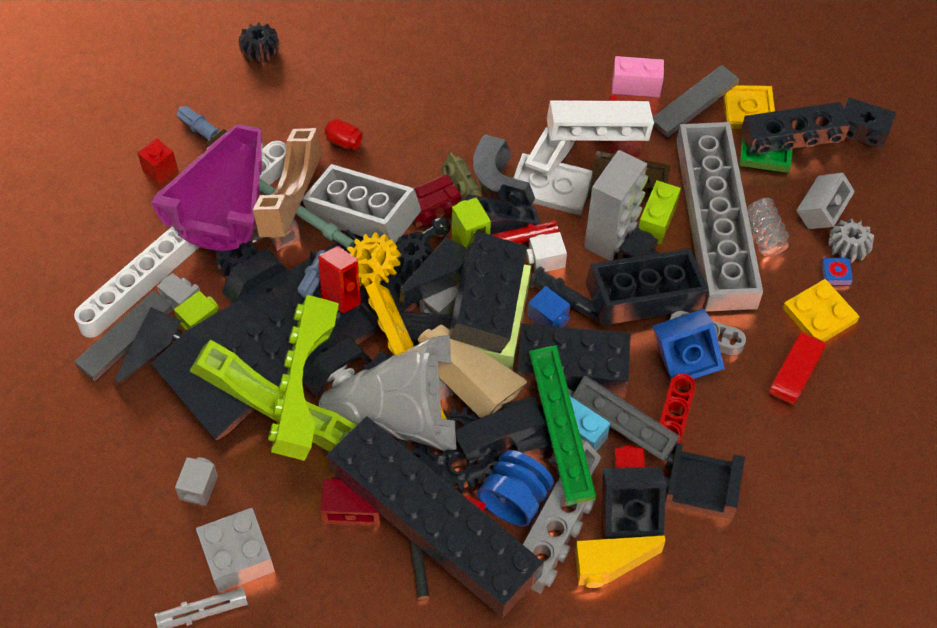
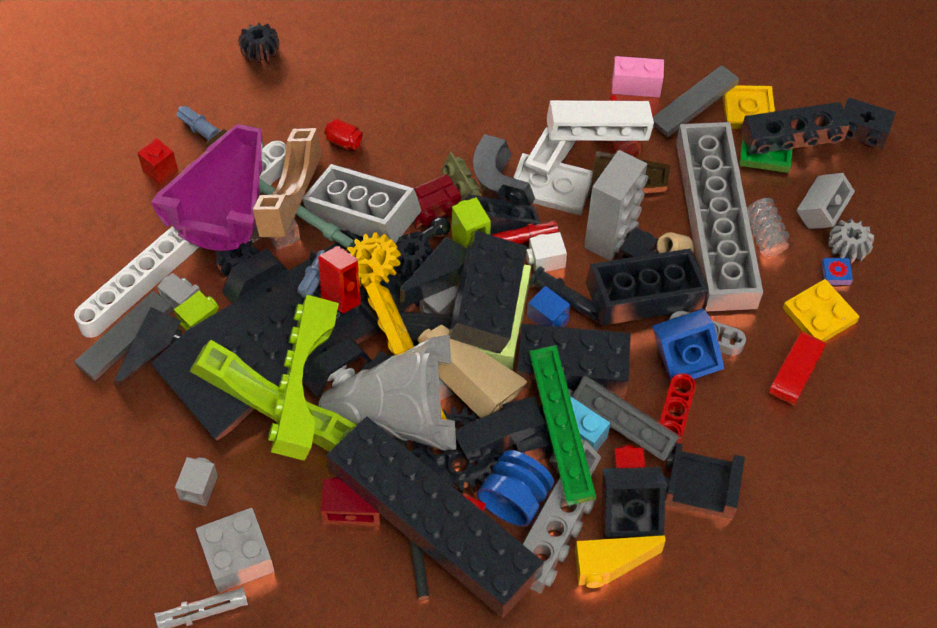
(659, 210): lime brick -> none
(674, 242): none -> tan brick

